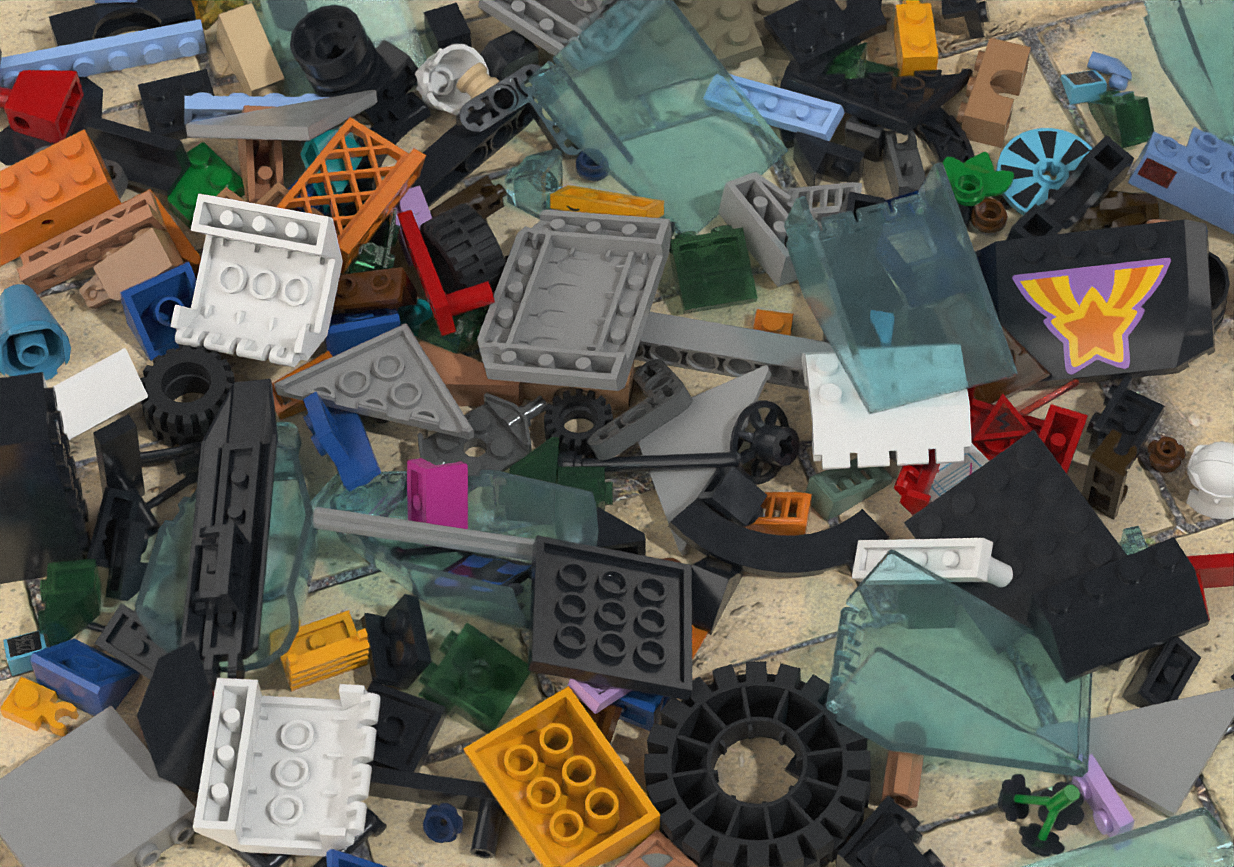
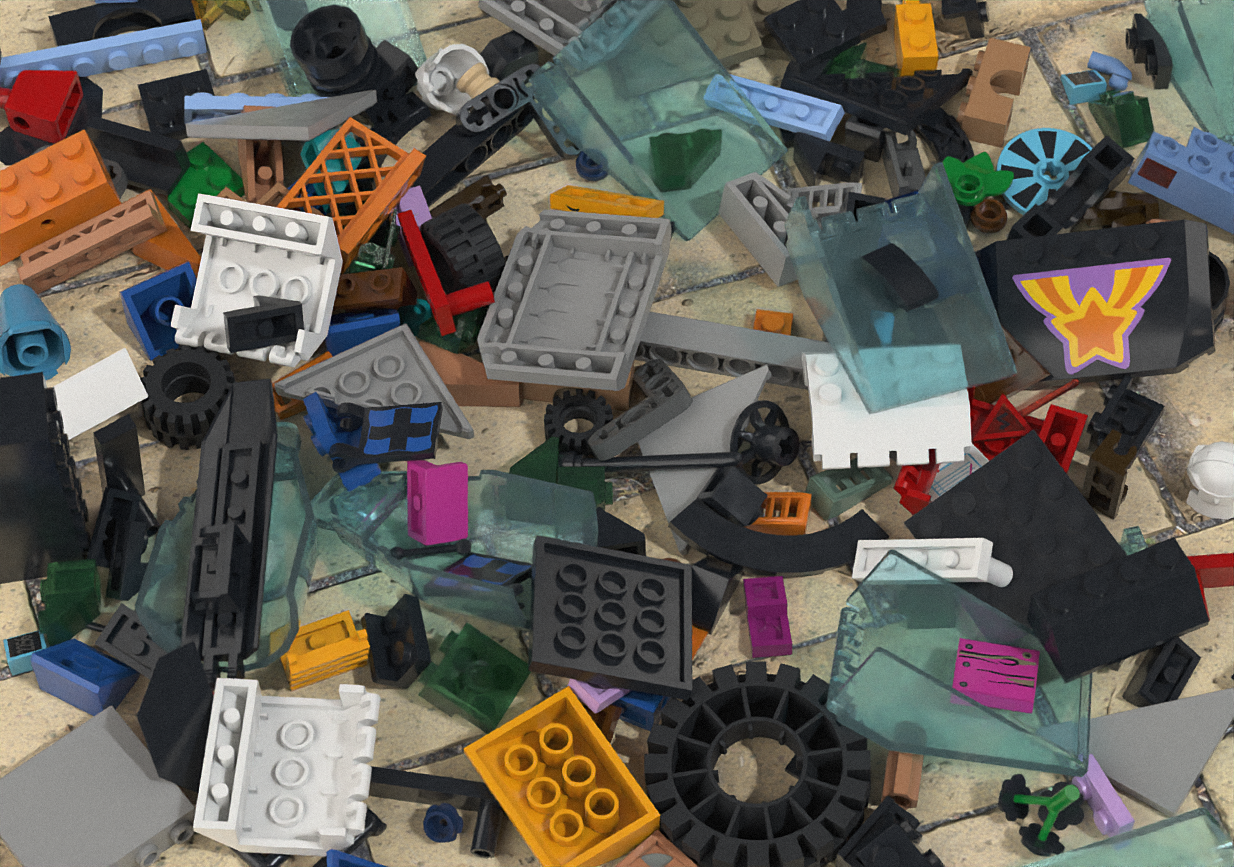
(34, 704): light orange plate -> none
(122, 267): medium nougat hinge -> none
(184, 460): black plant -> none
(249, 51): tan slope -> none
(266, 324): none -> black slope
(388, 434): none -> black flag
(404, 729): black plate -> none
(423, 533): light grey axle -> none
(446, 27): black brick -> none
(498, 429): dark grey plate -> none
(534, 181): clear light blue slope -> none
(682, 158): none -> clear green slope
(712, 269): clear green plate -> none
(767, 616): none -> magenta slope
(902, 278): none -> black slope
(997, 674): none -> dark pink tile
(1149, 49): none -> black slope
(1162, 461): reddish brown plate -> none

